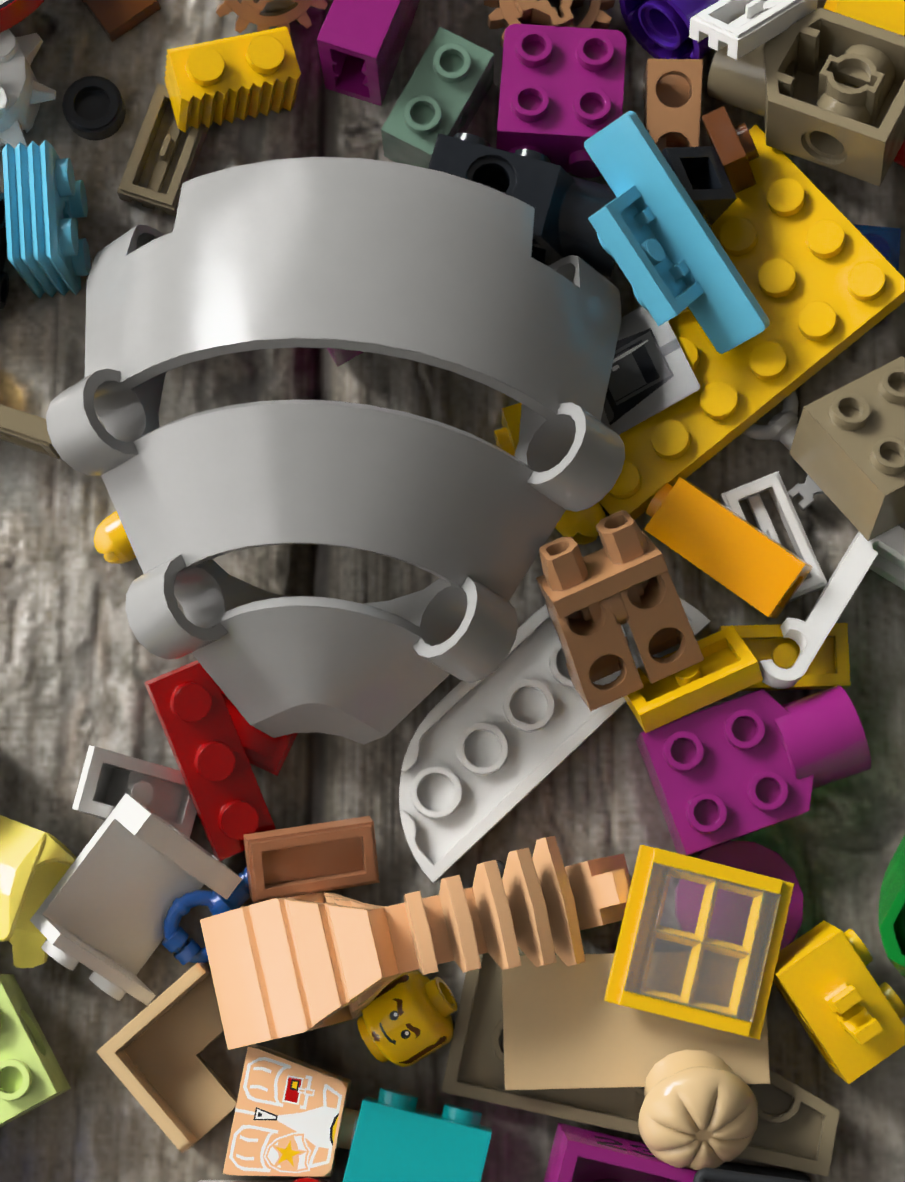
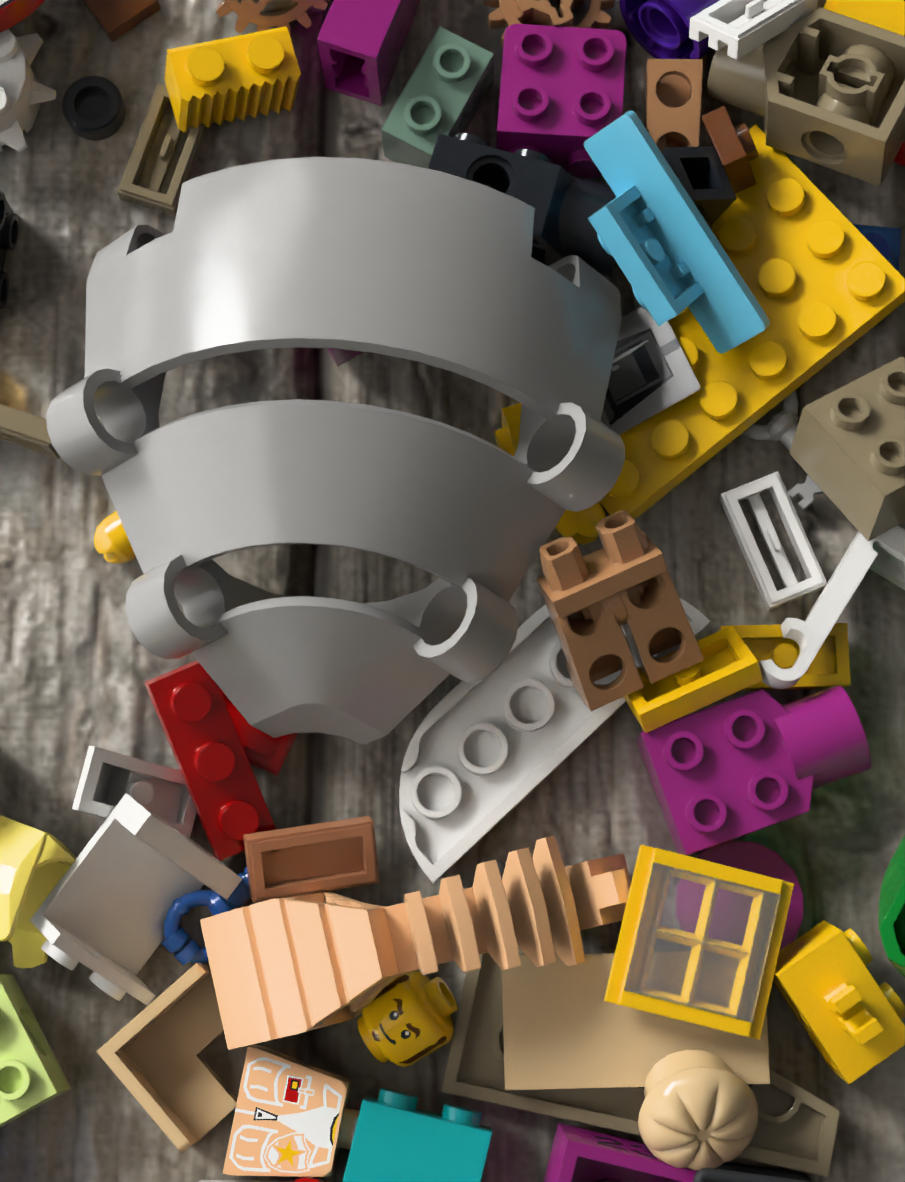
(42, 219): medium azure brick -> none
(725, 546): light orange brick -> none

